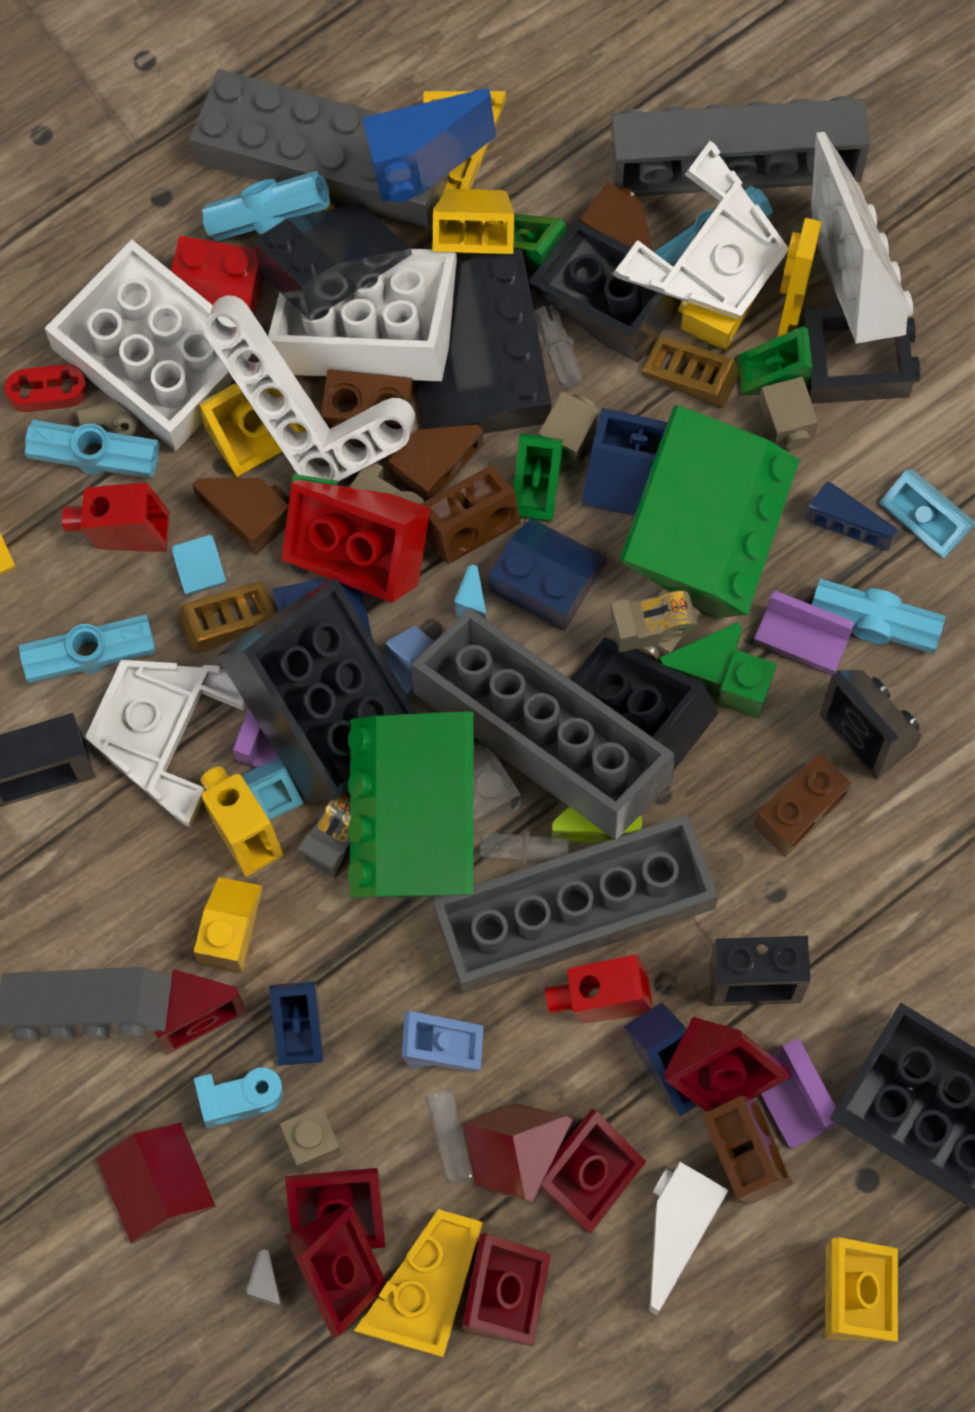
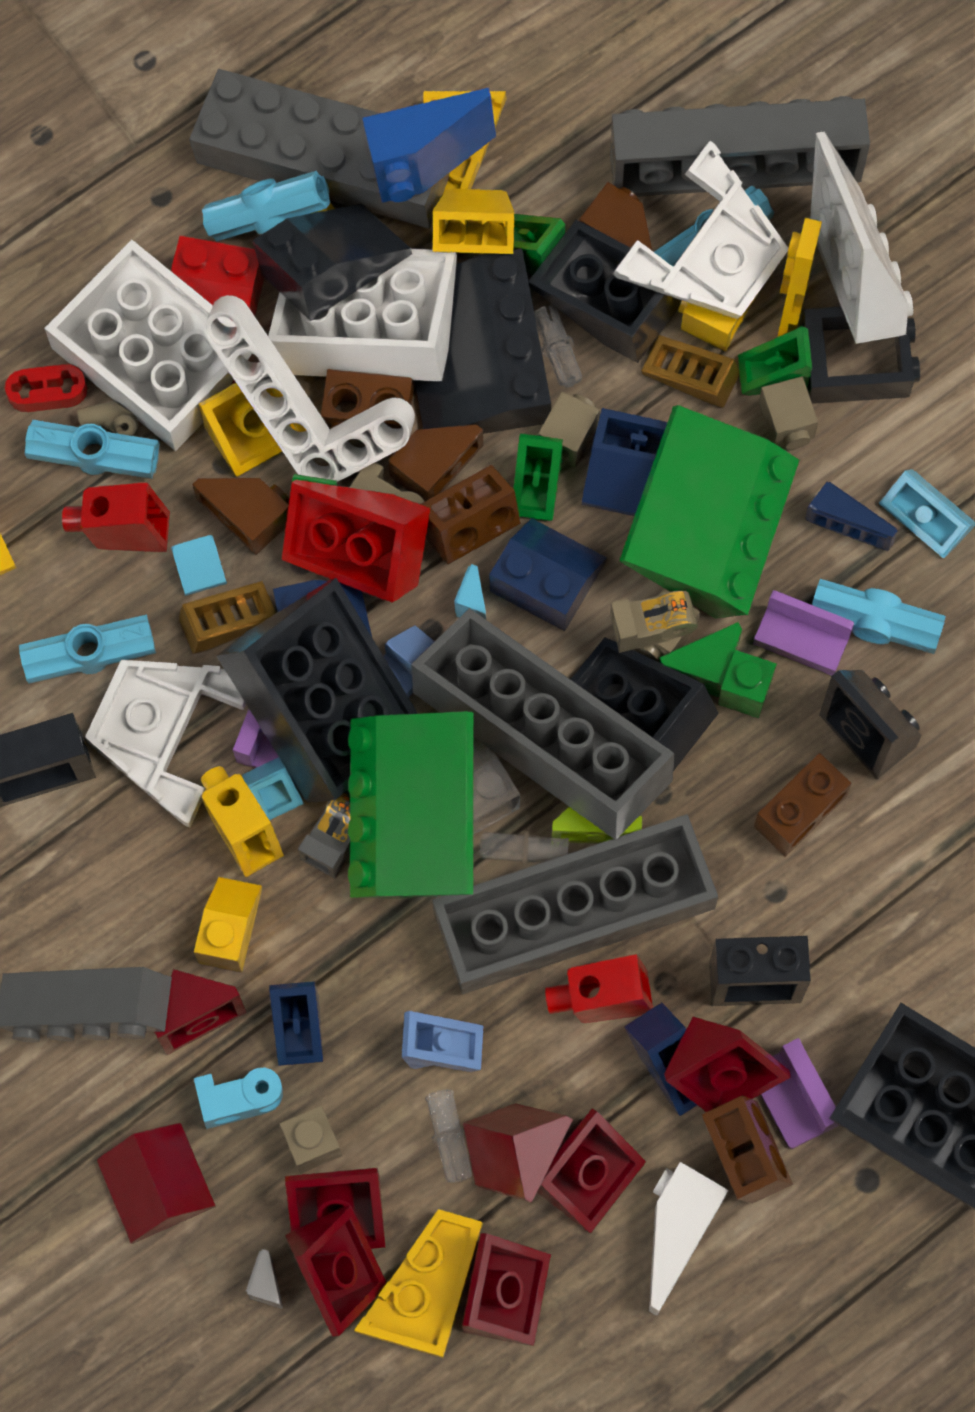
(861, 1291): yellow slope -> none

